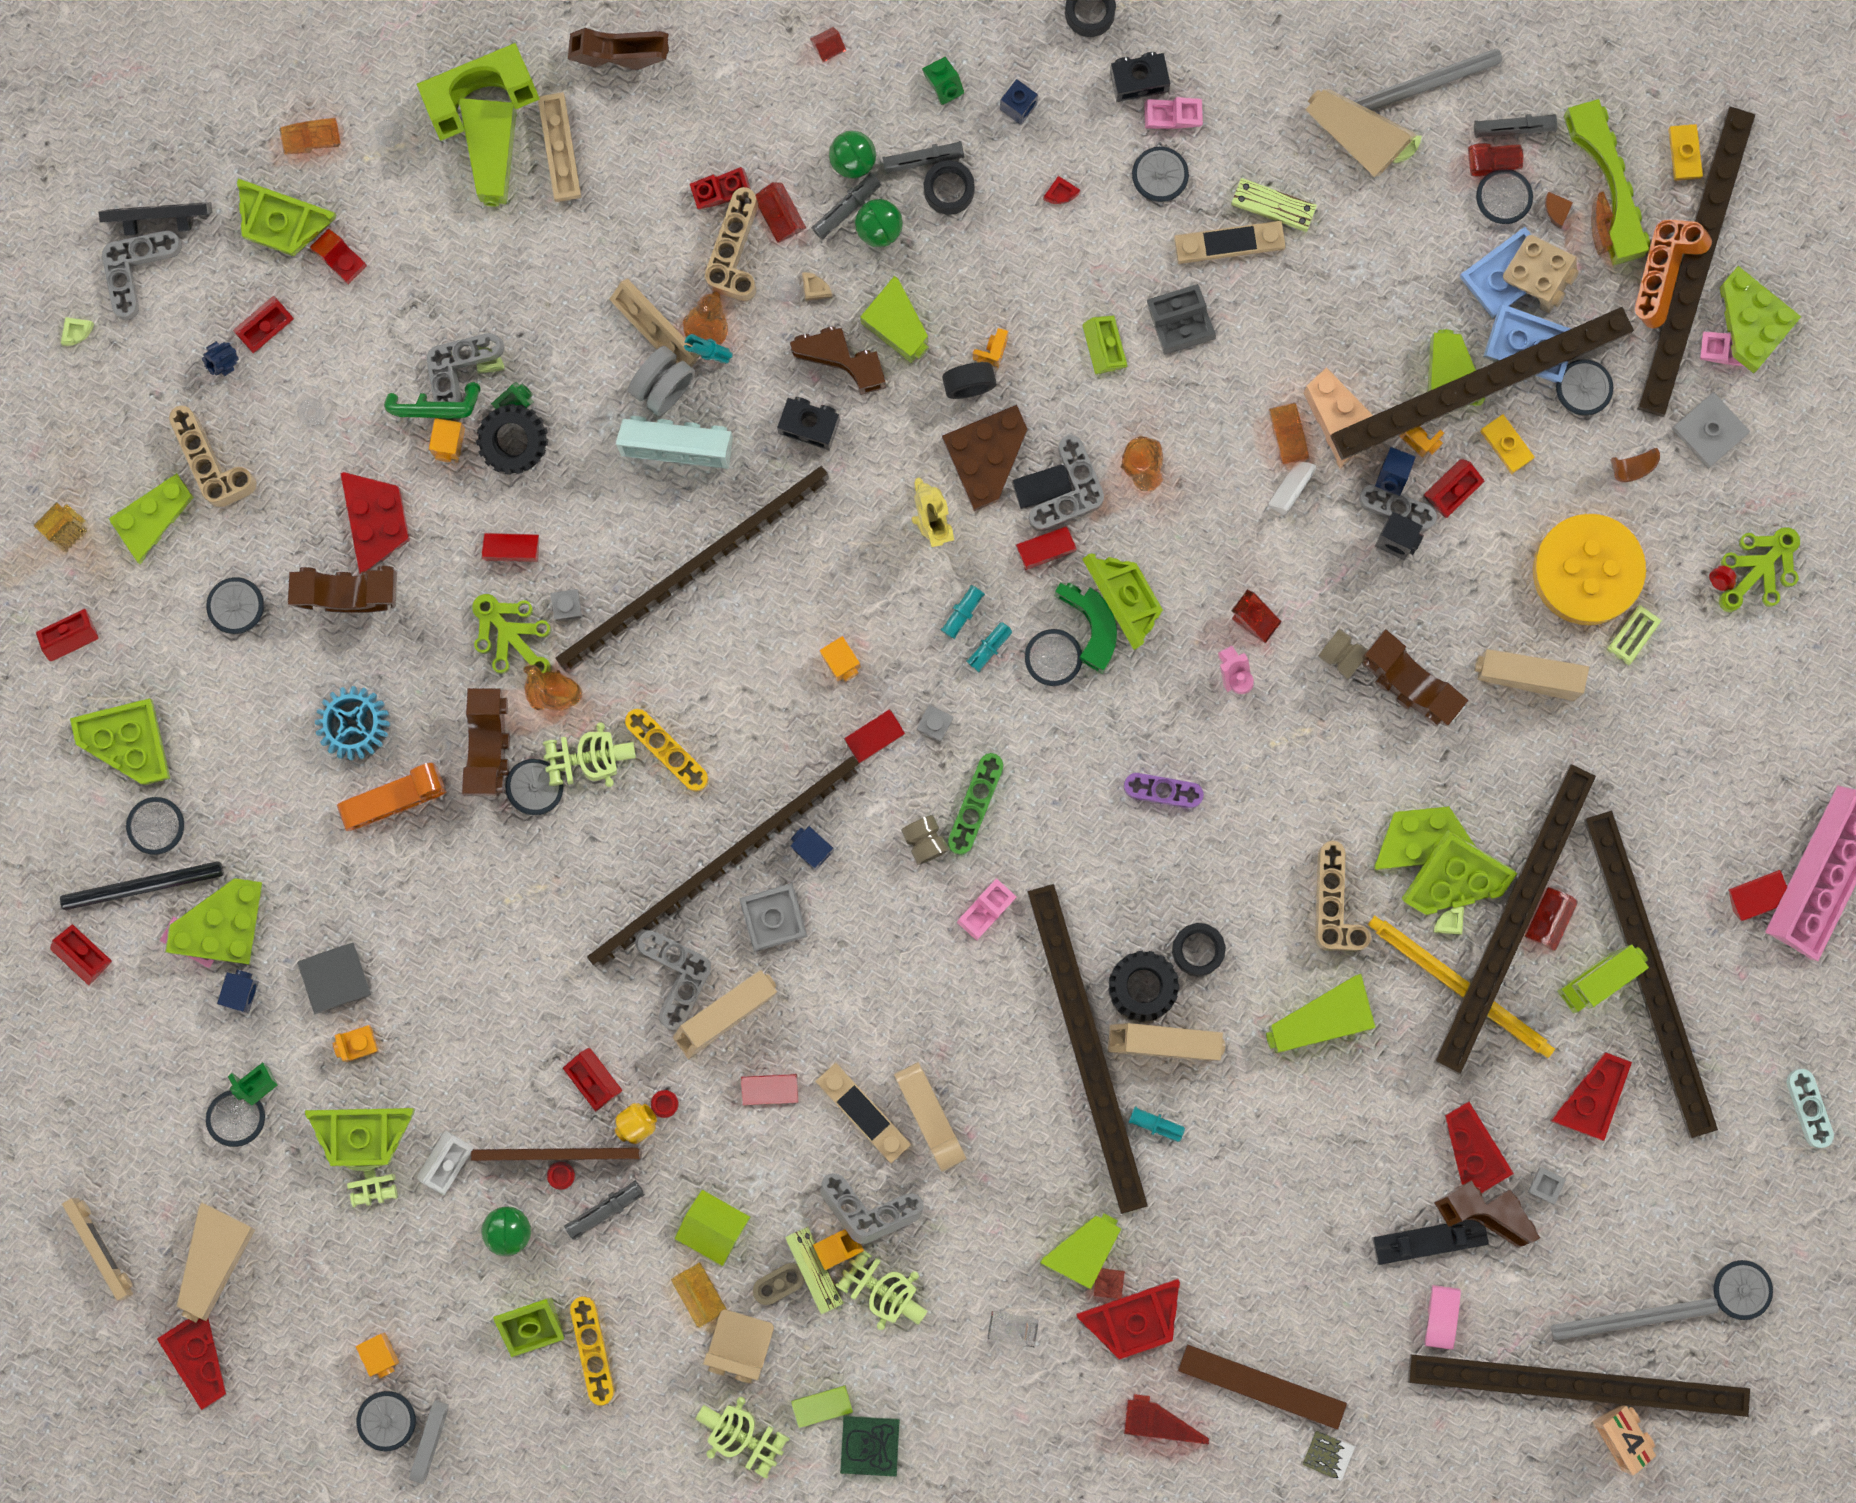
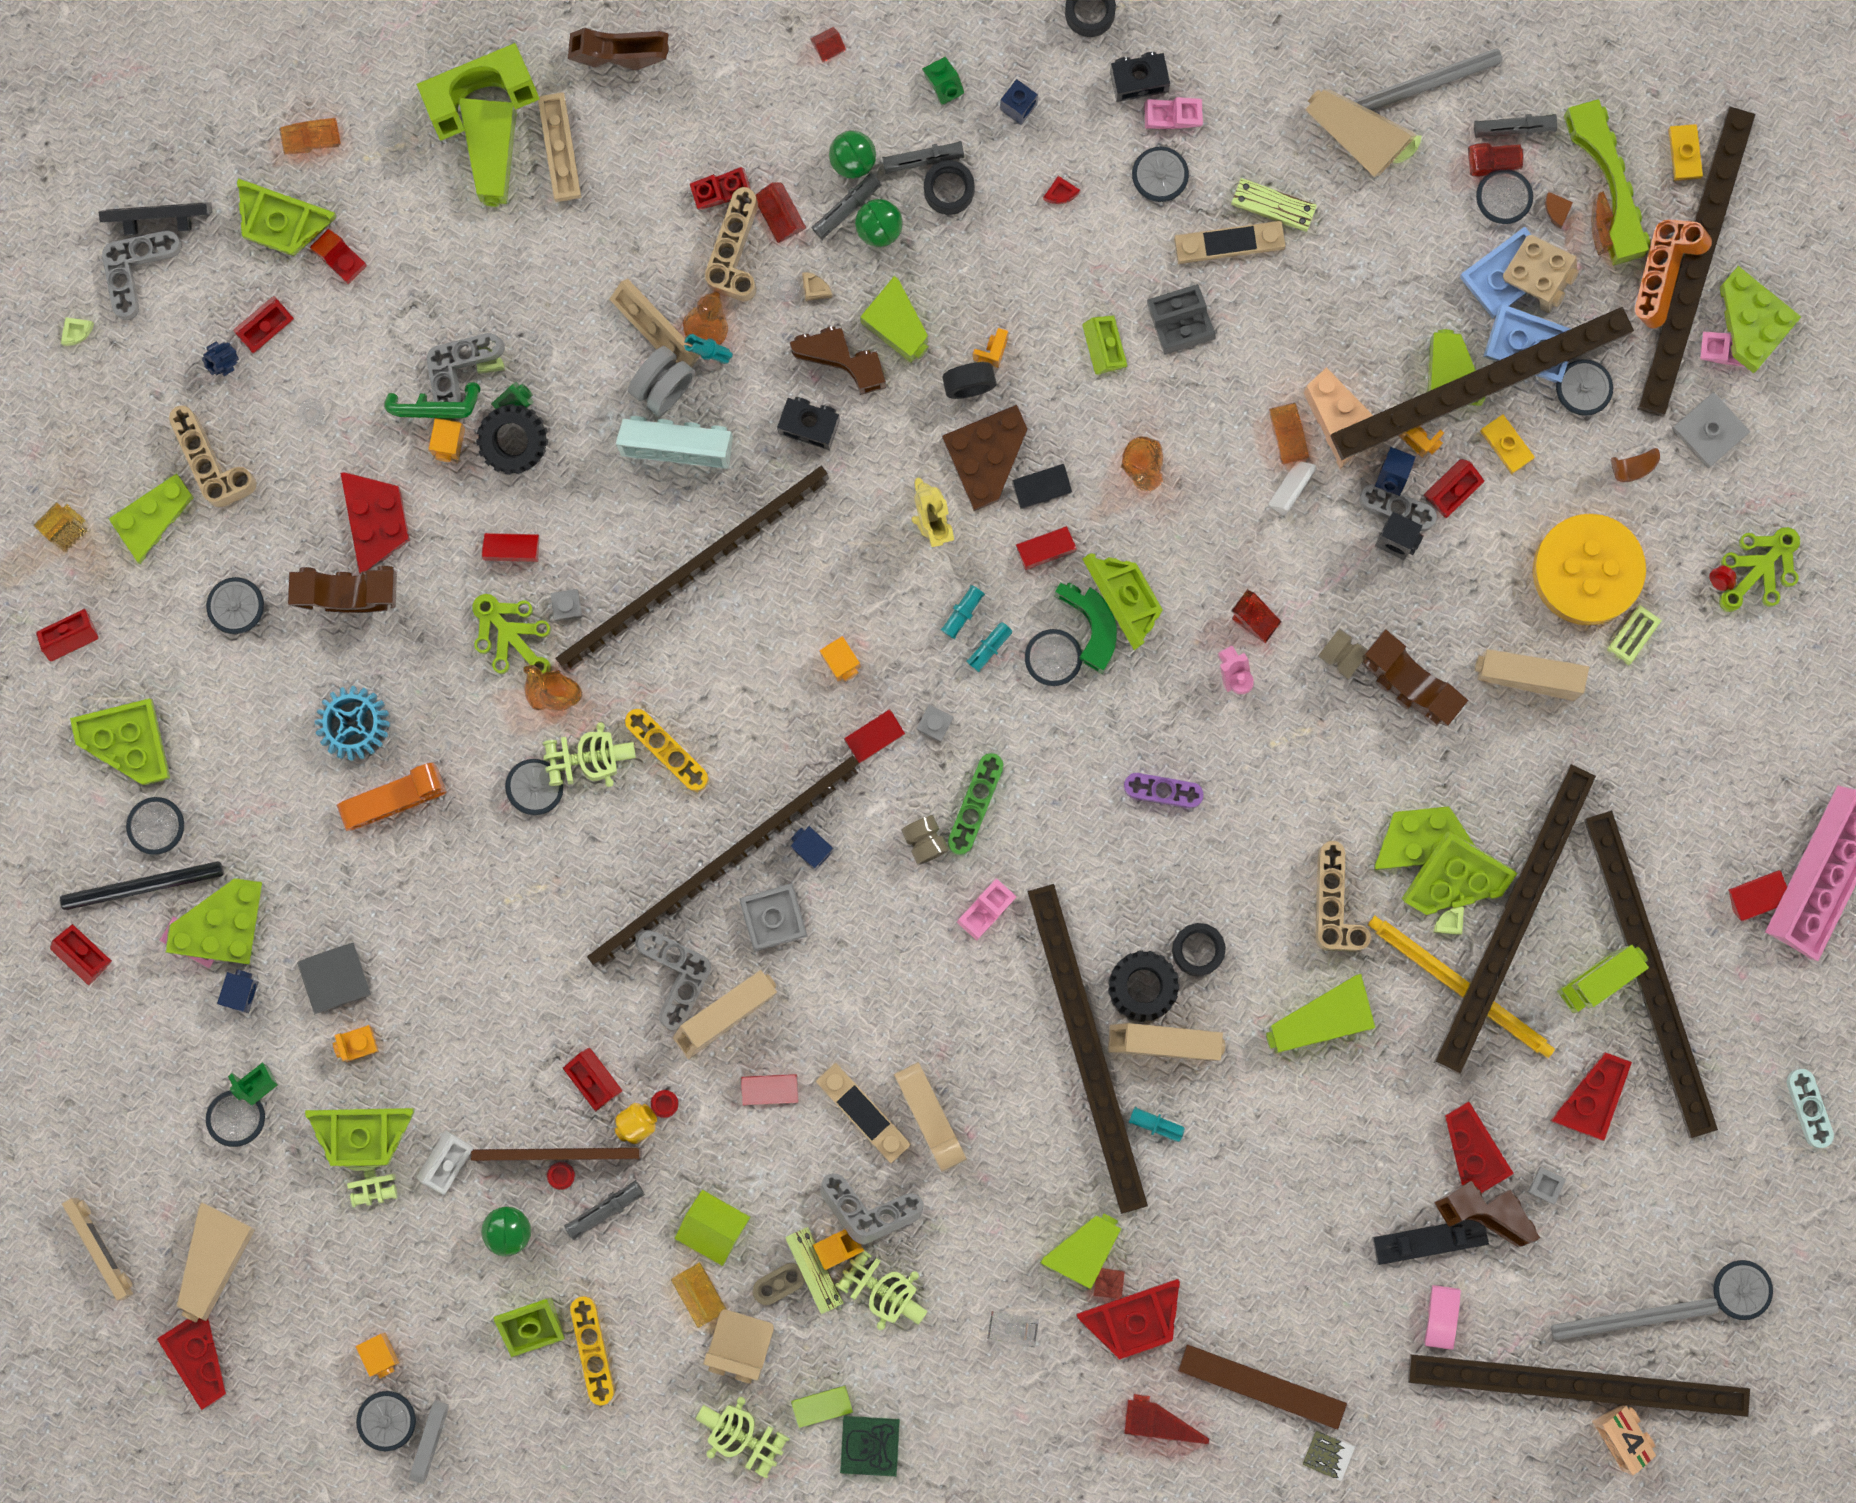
(486, 743): reddish brown brick -> none
(1077, 496): light grey beam -> none
(1551, 918): clear red slope -> none

